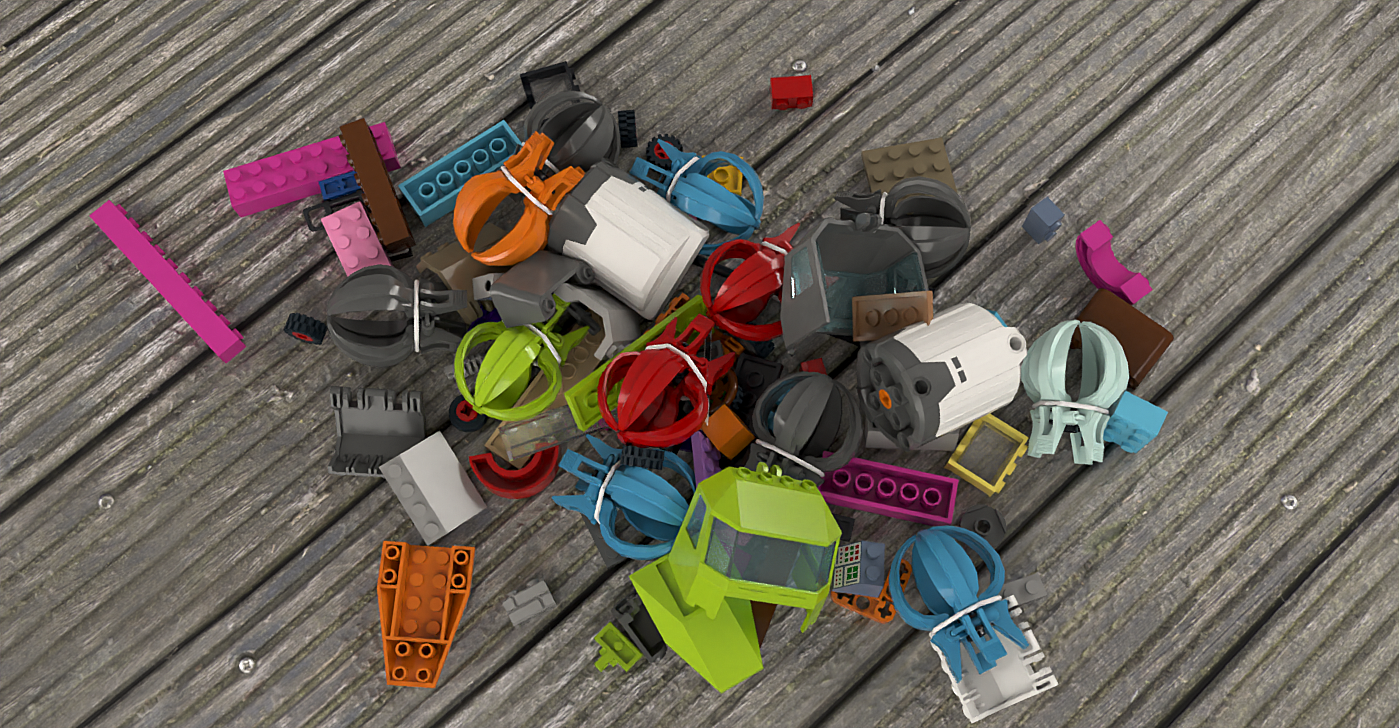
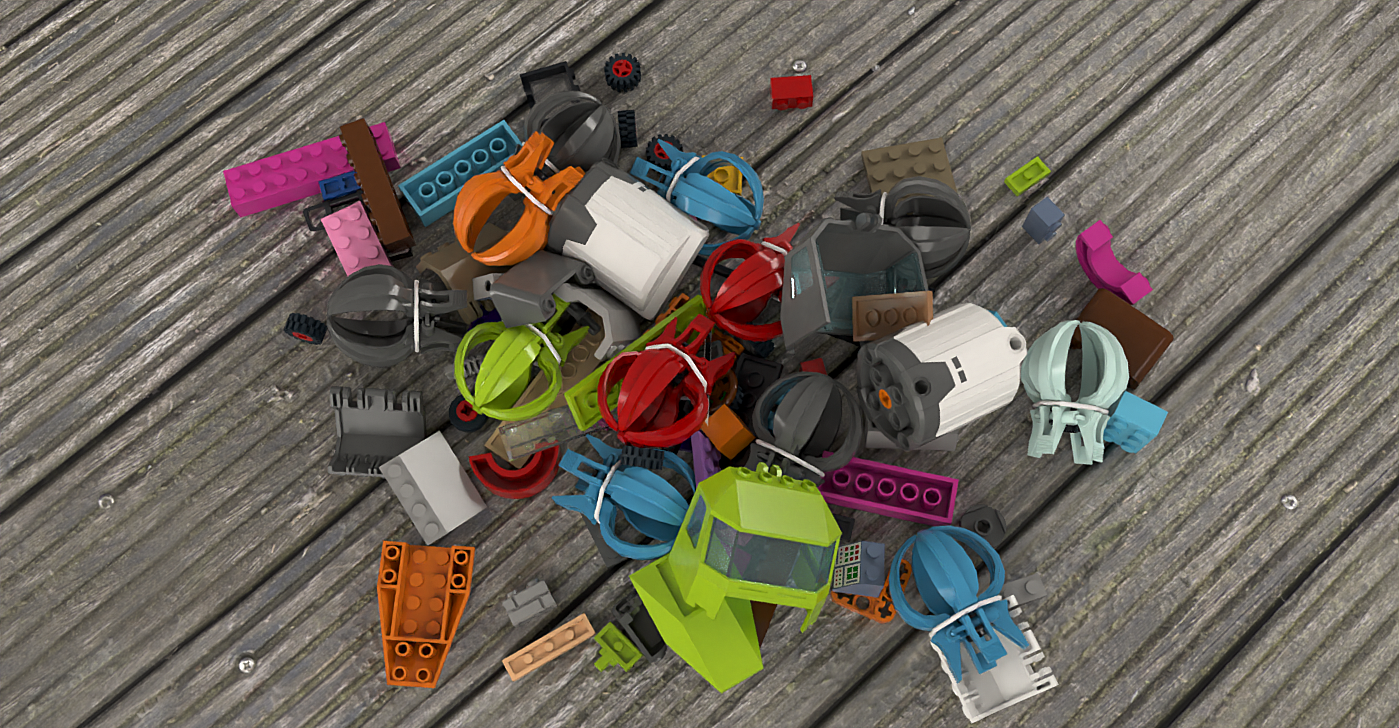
(168, 281): dark pink brick -> none
(548, 647): none -> light nougat plate
(617, 66): none -> black wheel
(987, 454): window -> none
(1027, 176): none -> lime plate

